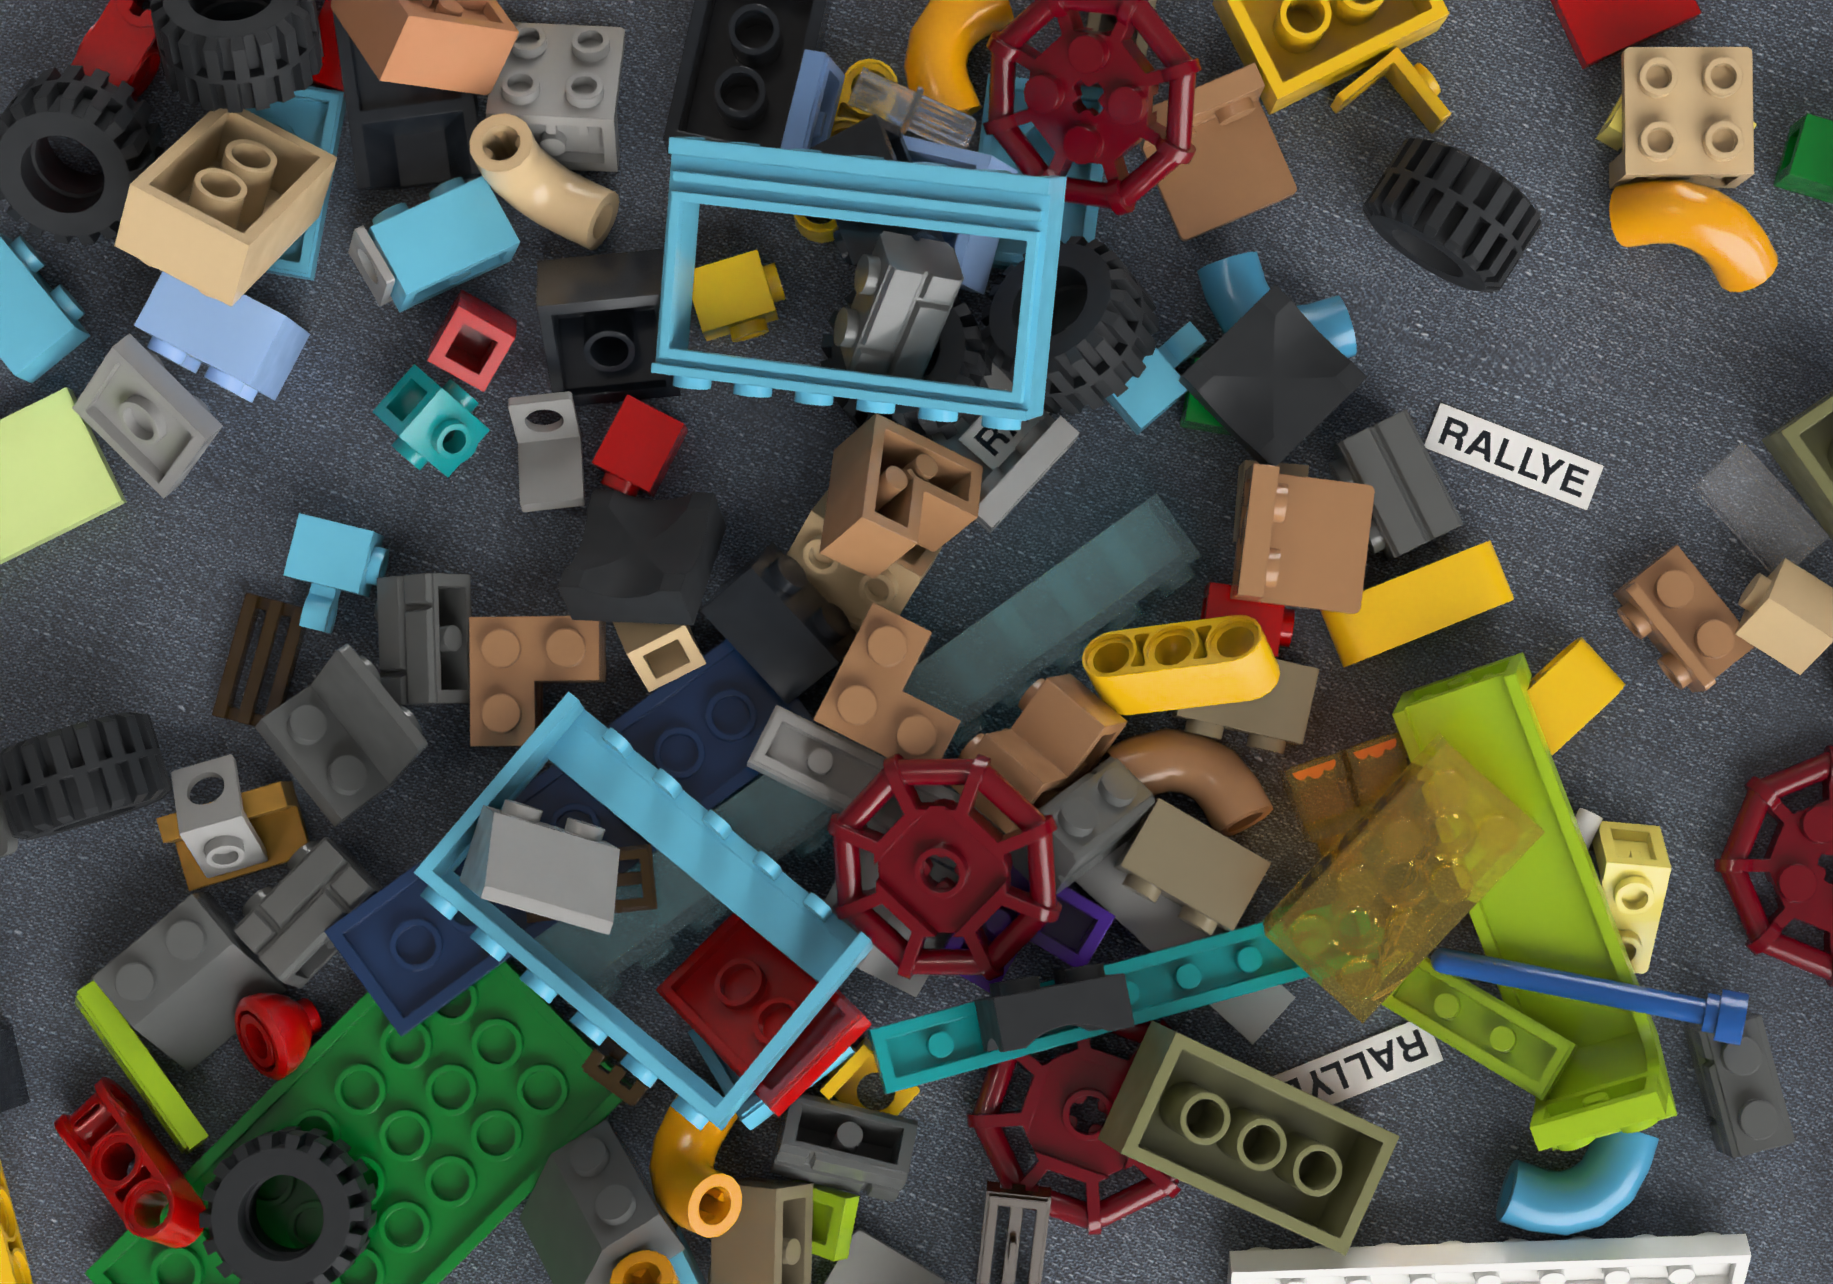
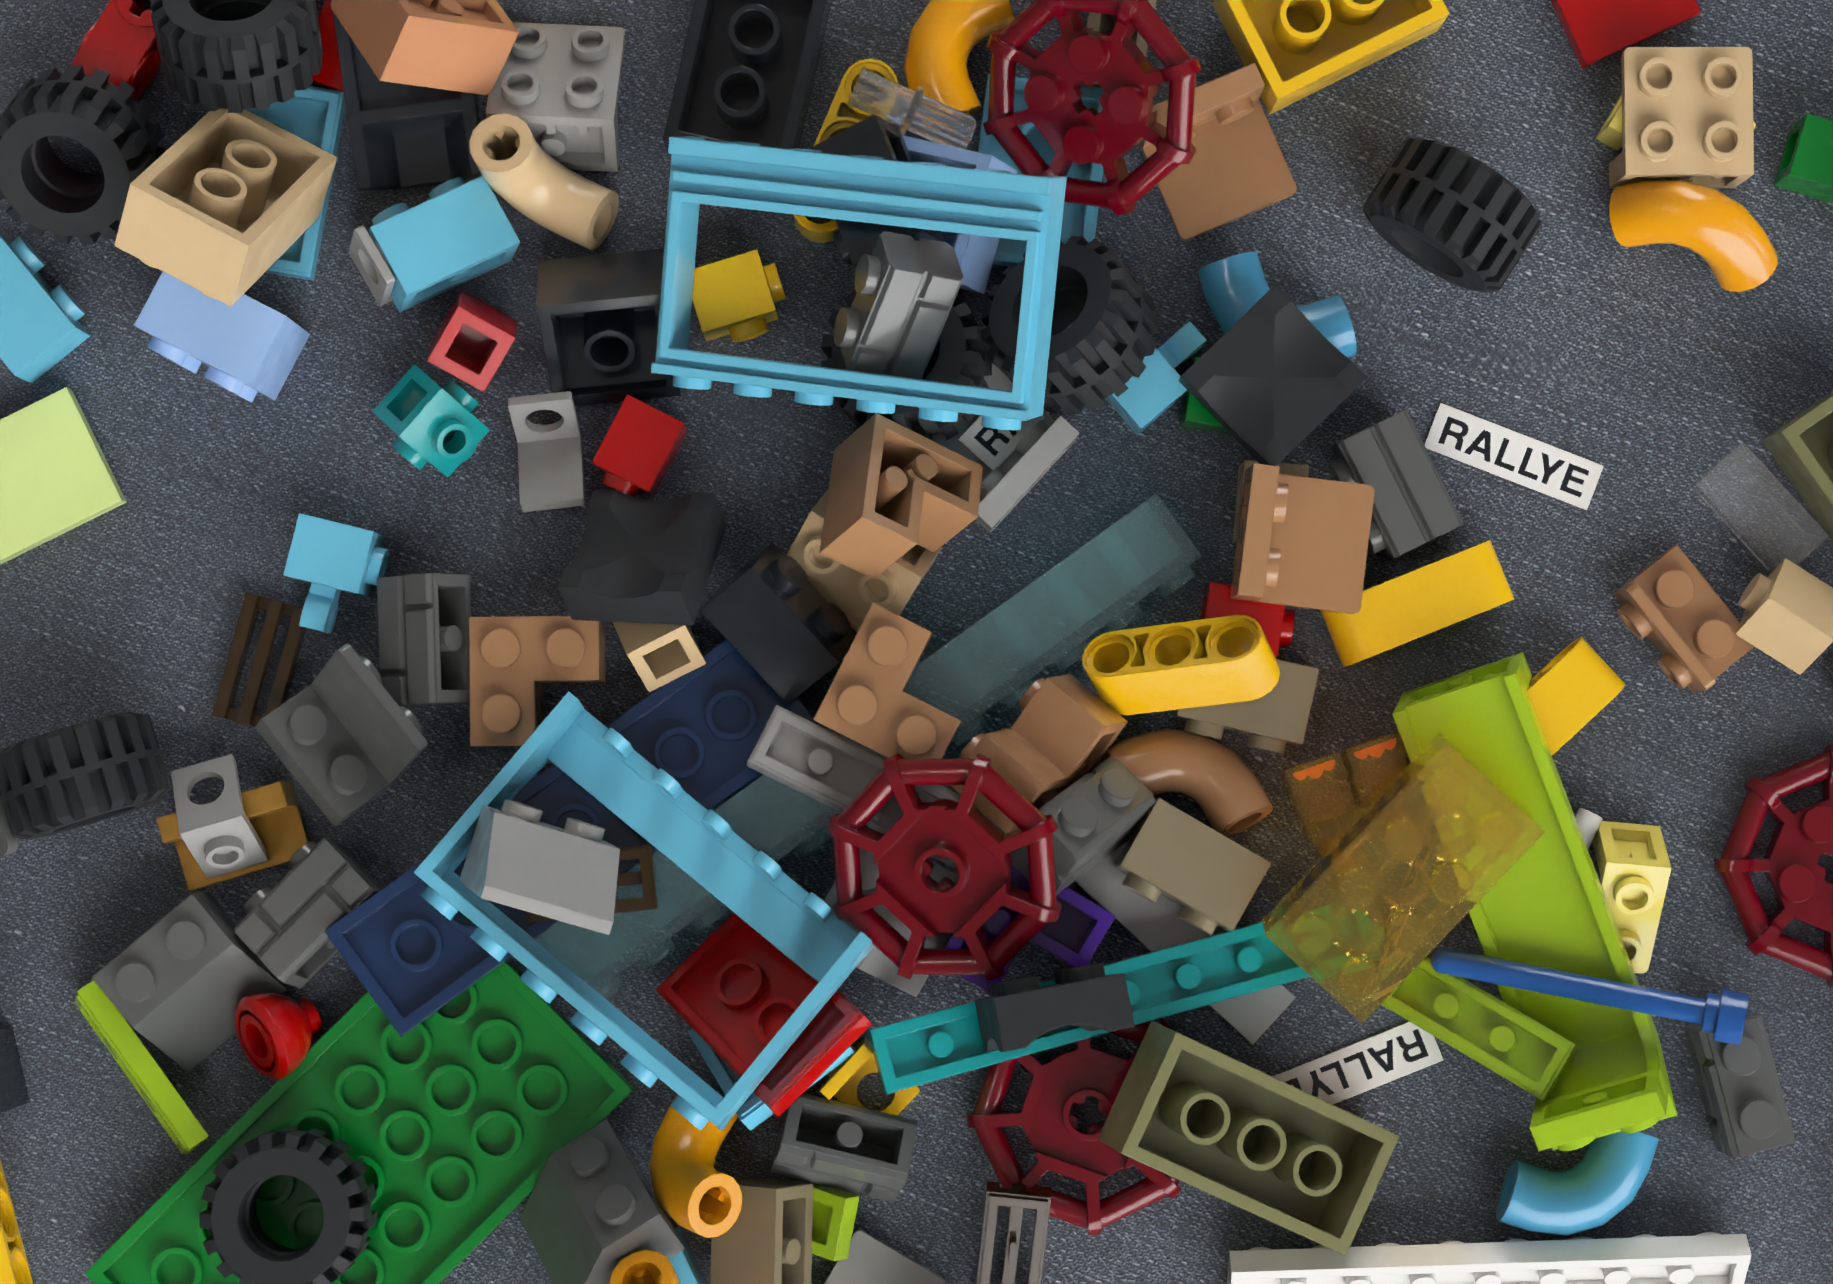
(106, 1137): red piece -> none
(147, 415): light grey plate -> none
(613, 1079): dark brown tile -> none
(813, 101): medium blue tile -> none
(1412, 82): yellow bracket -> none

